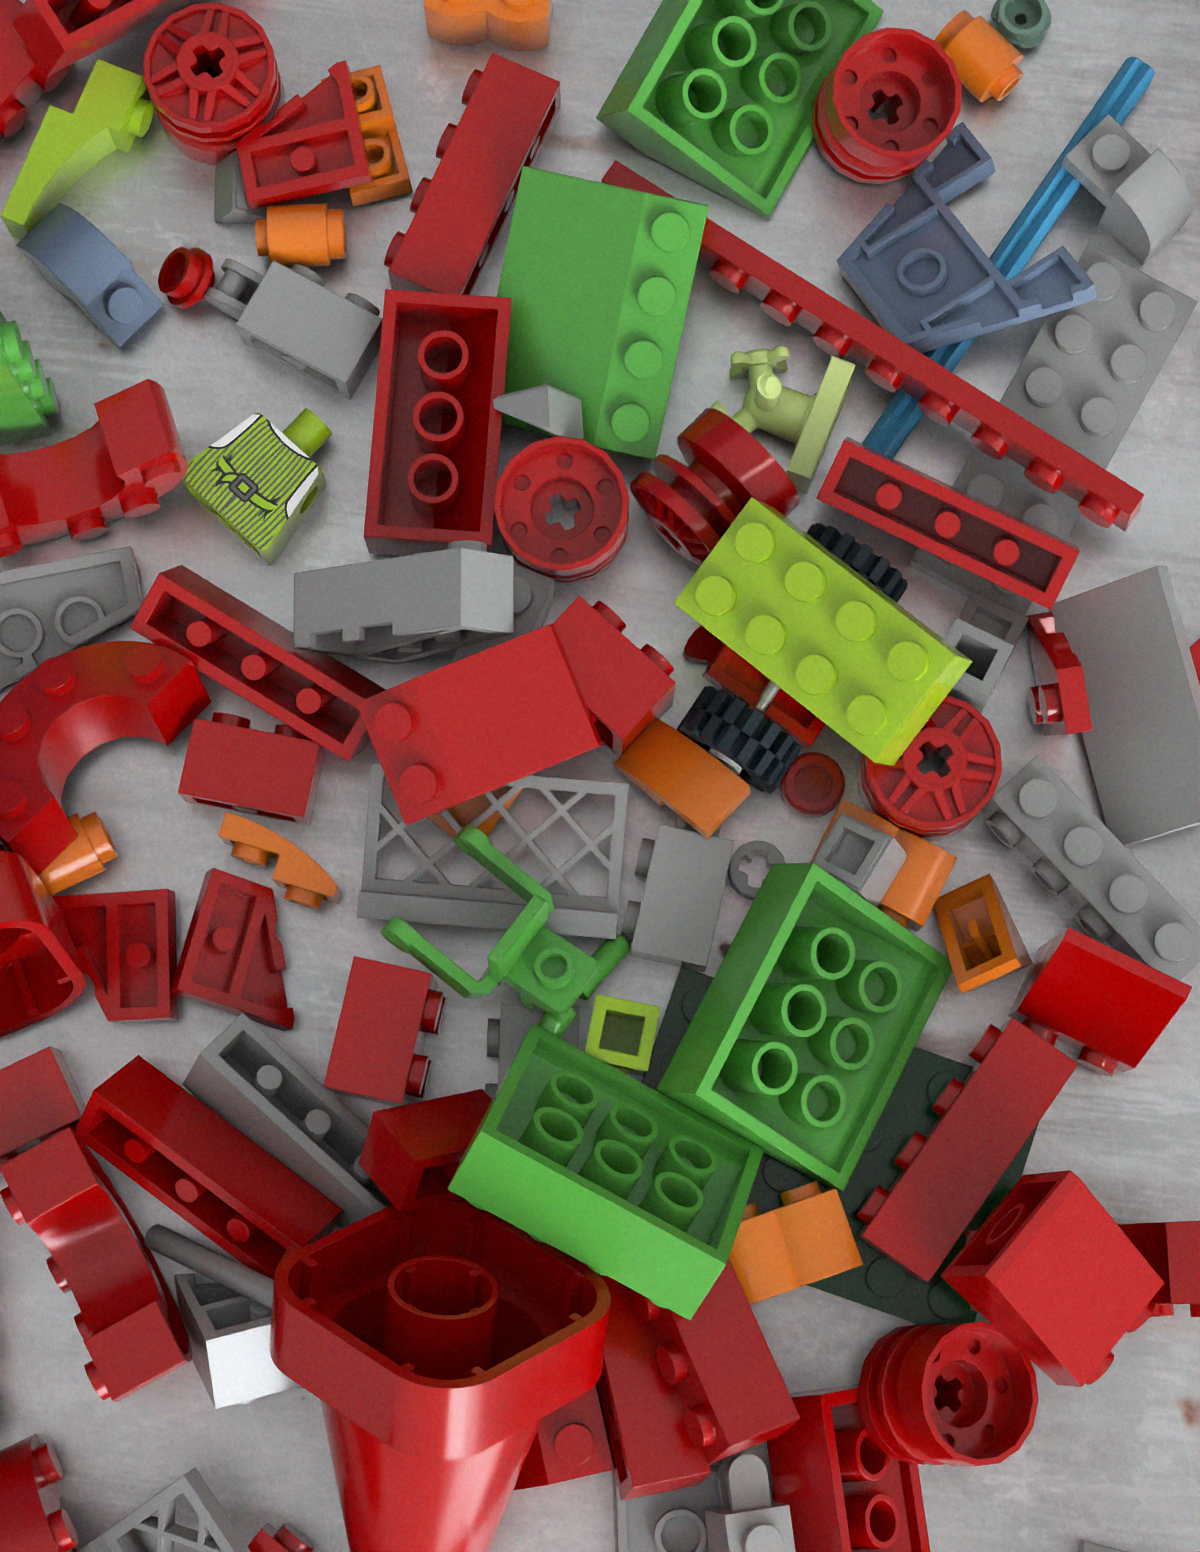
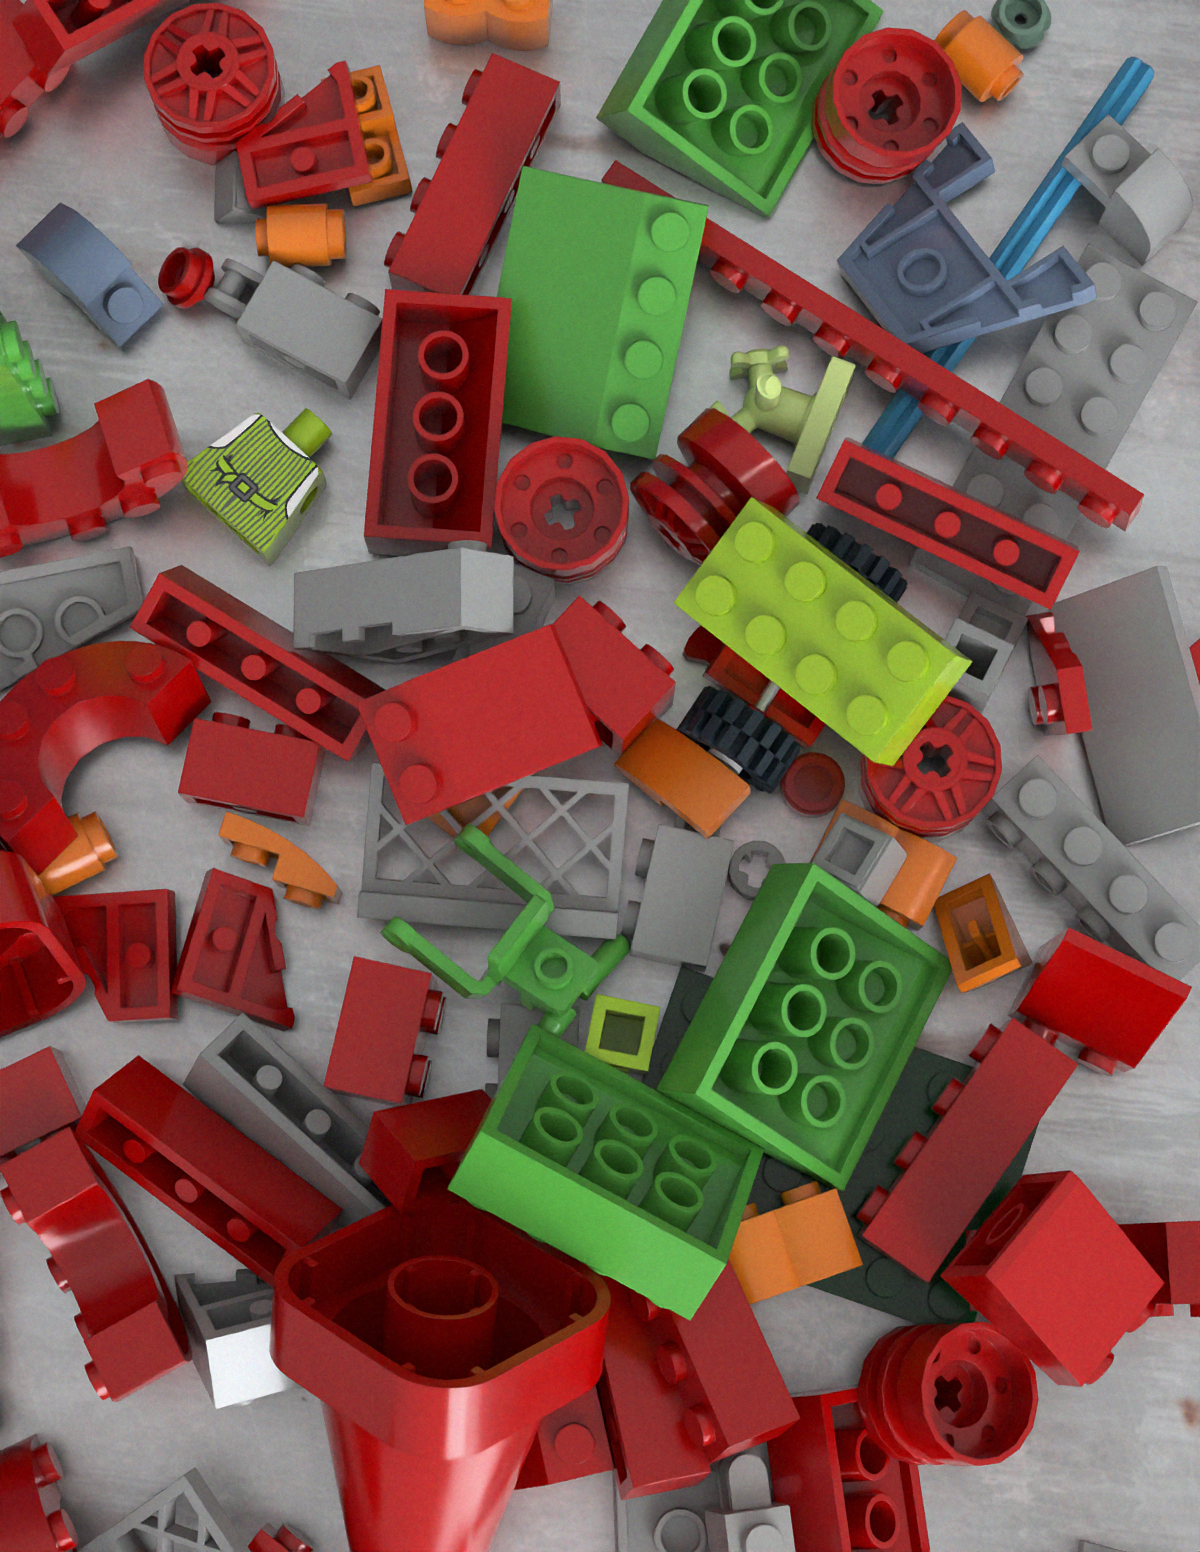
(69, 144): lime slope -> none
(210, 1264): light grey bar -> none
(546, 409): light grey slope -> none

